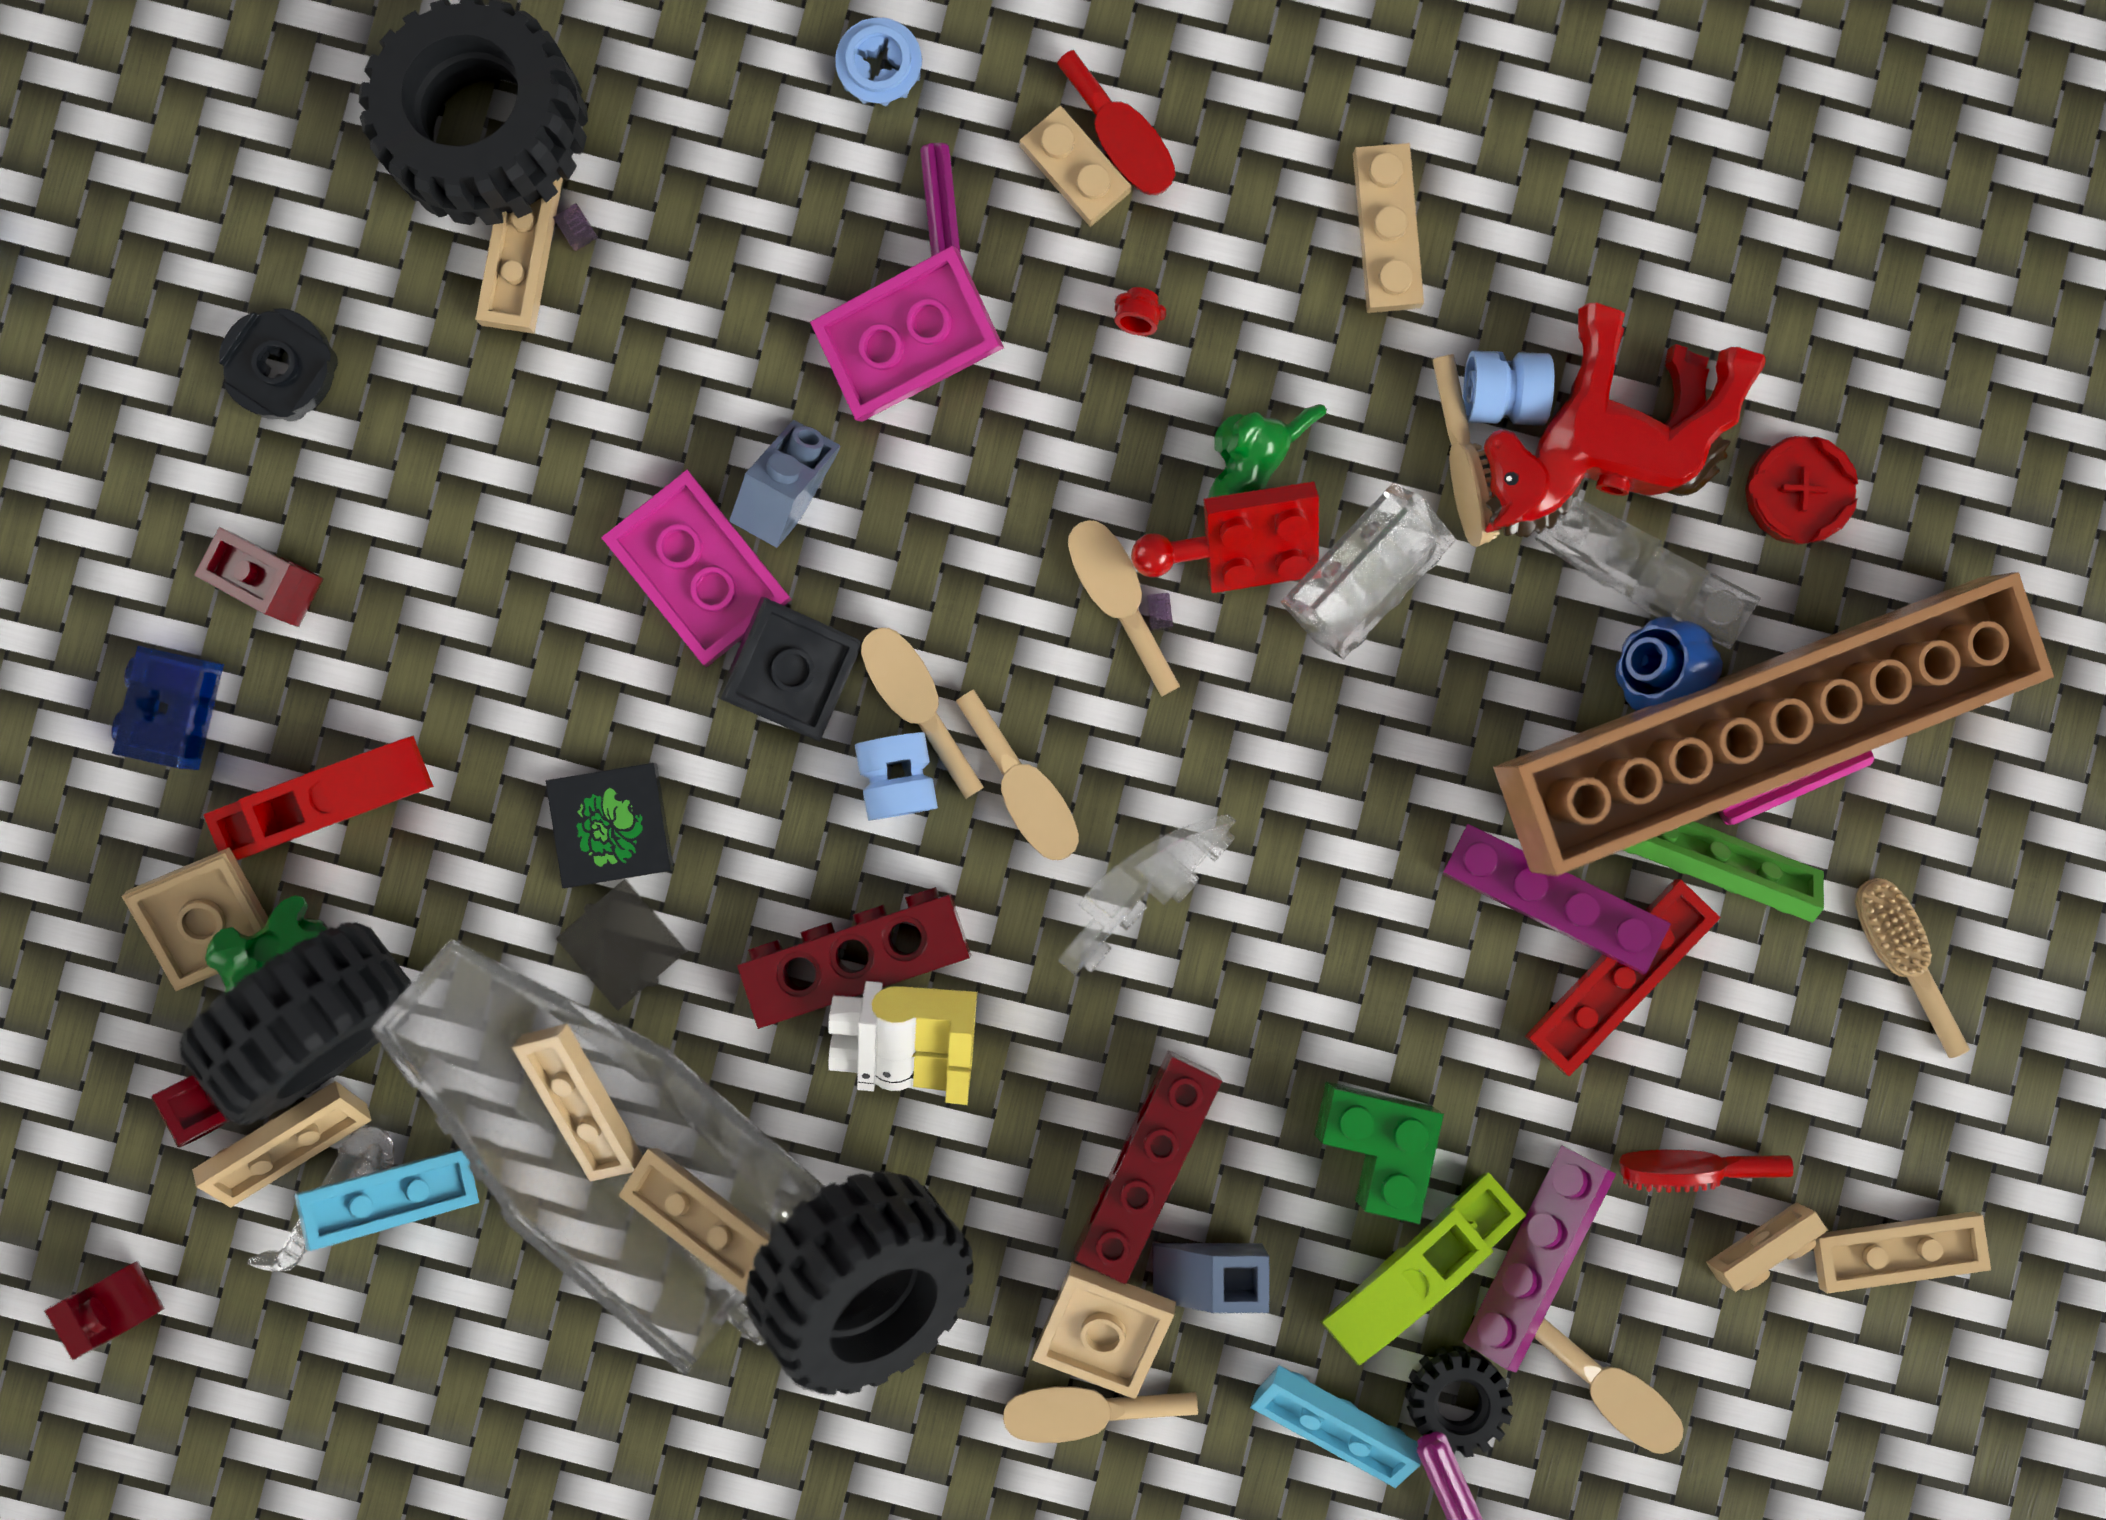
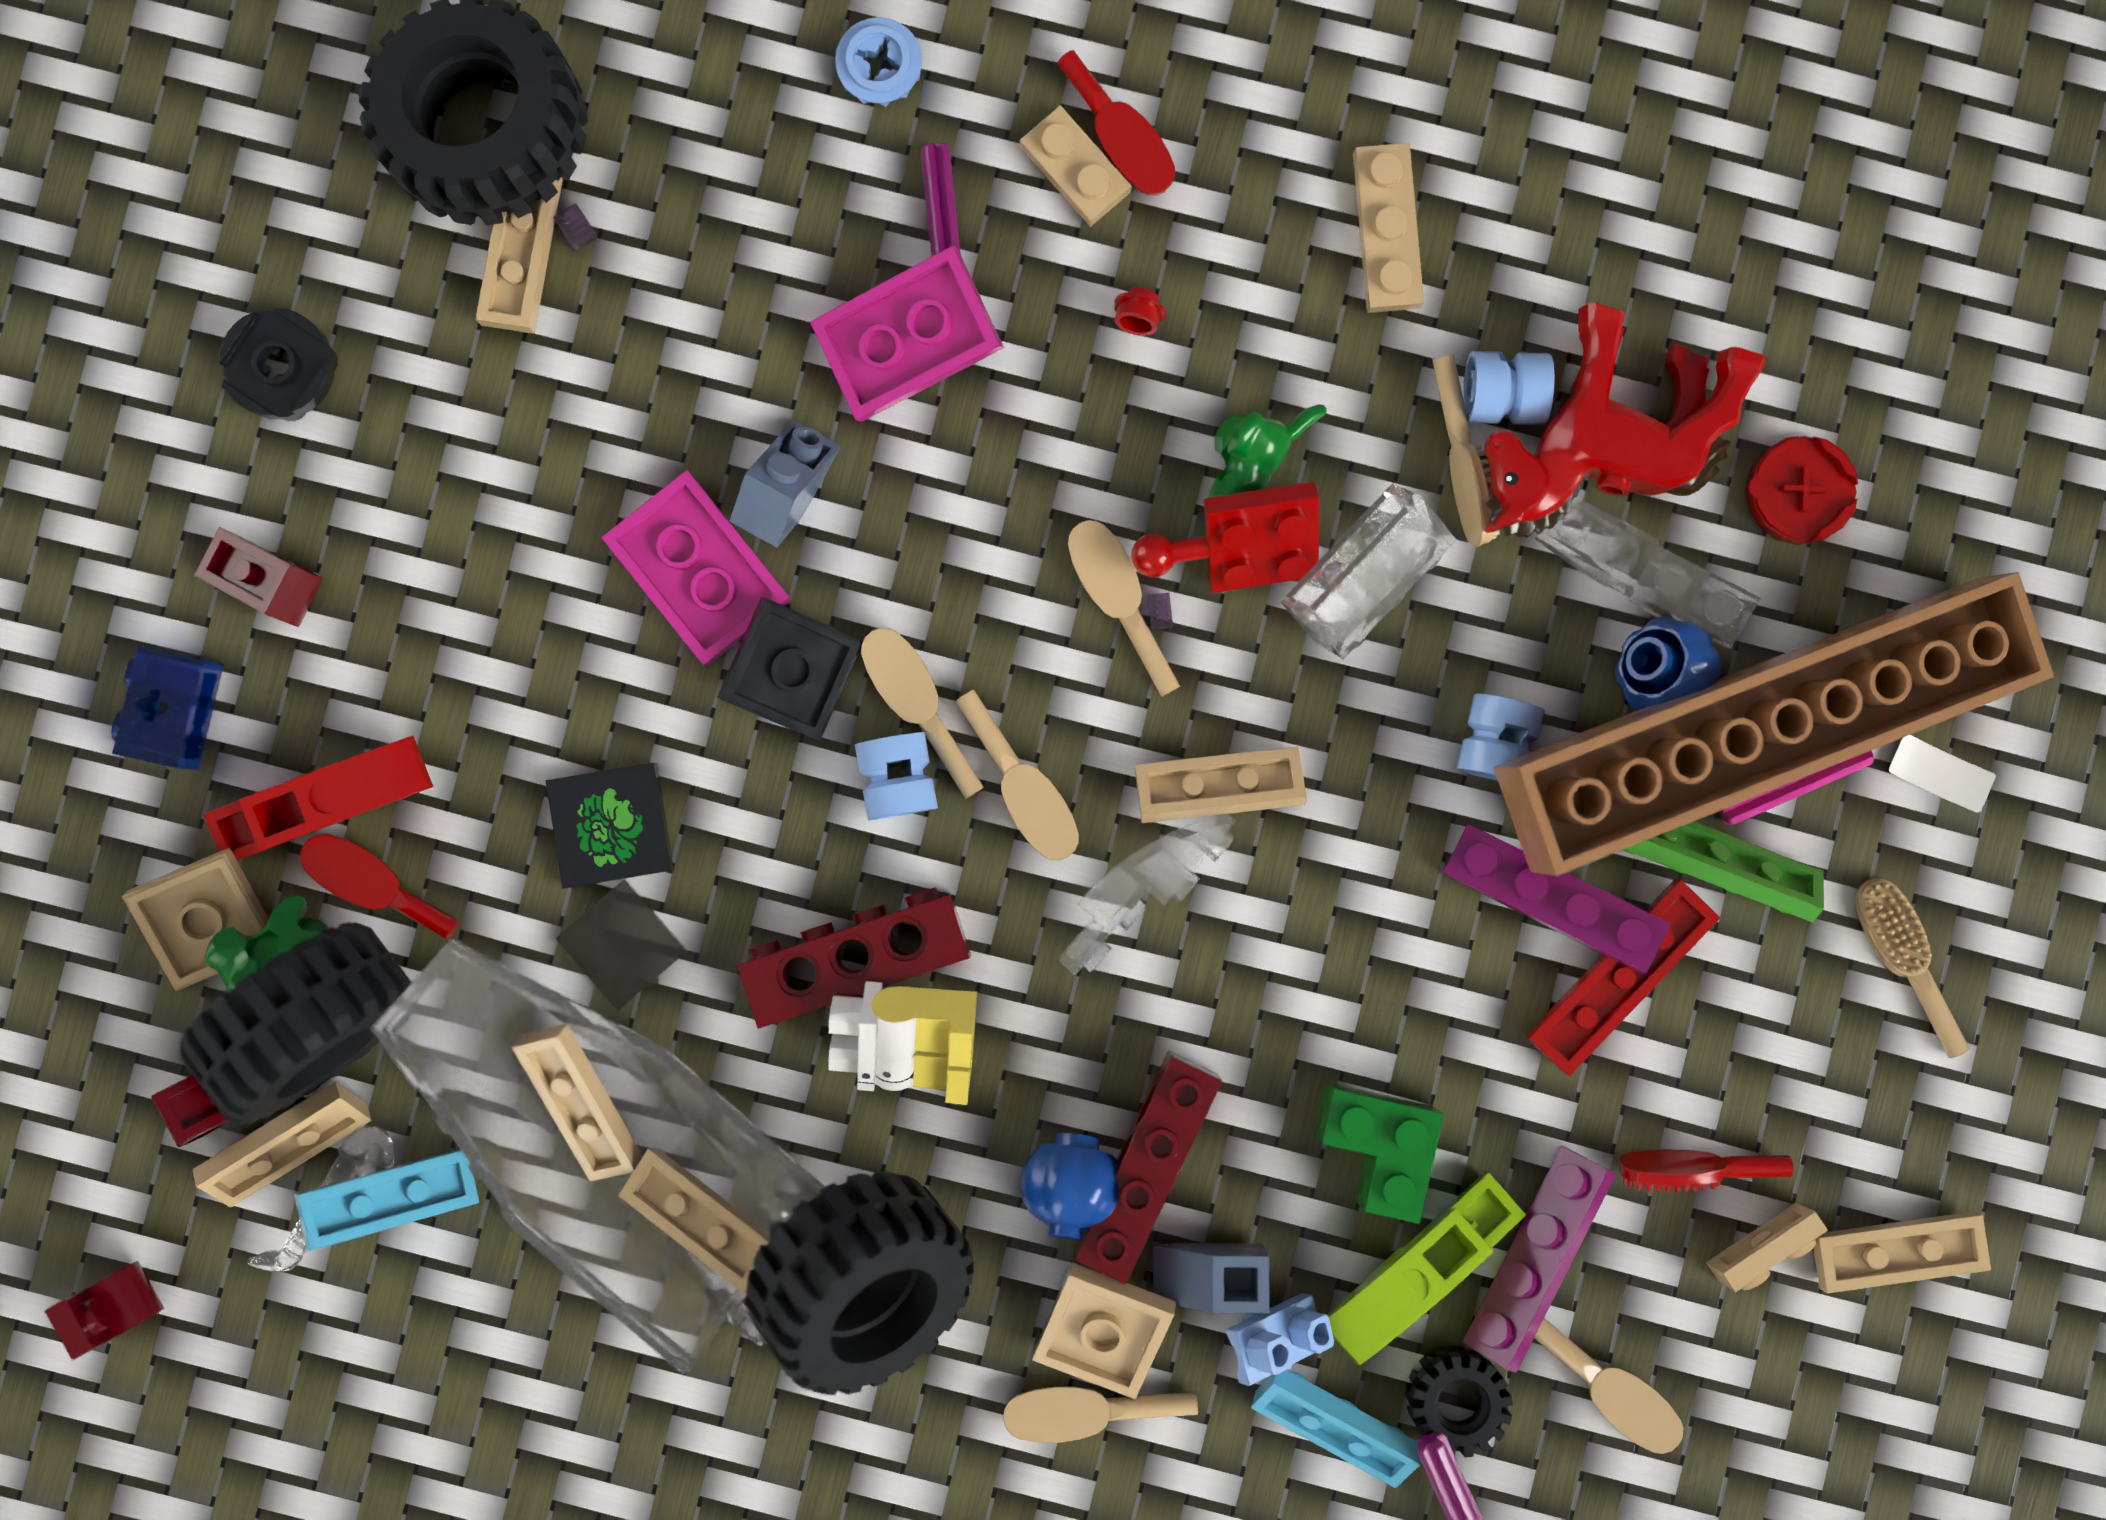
(367, 881): none -> red piece
(1070, 1184): none -> blue plant
(1220, 784): none -> tan plate
(1277, 1339): none -> light blue hips
(1495, 716): none -> light blue wheel
(1942, 773): none -> white sticker

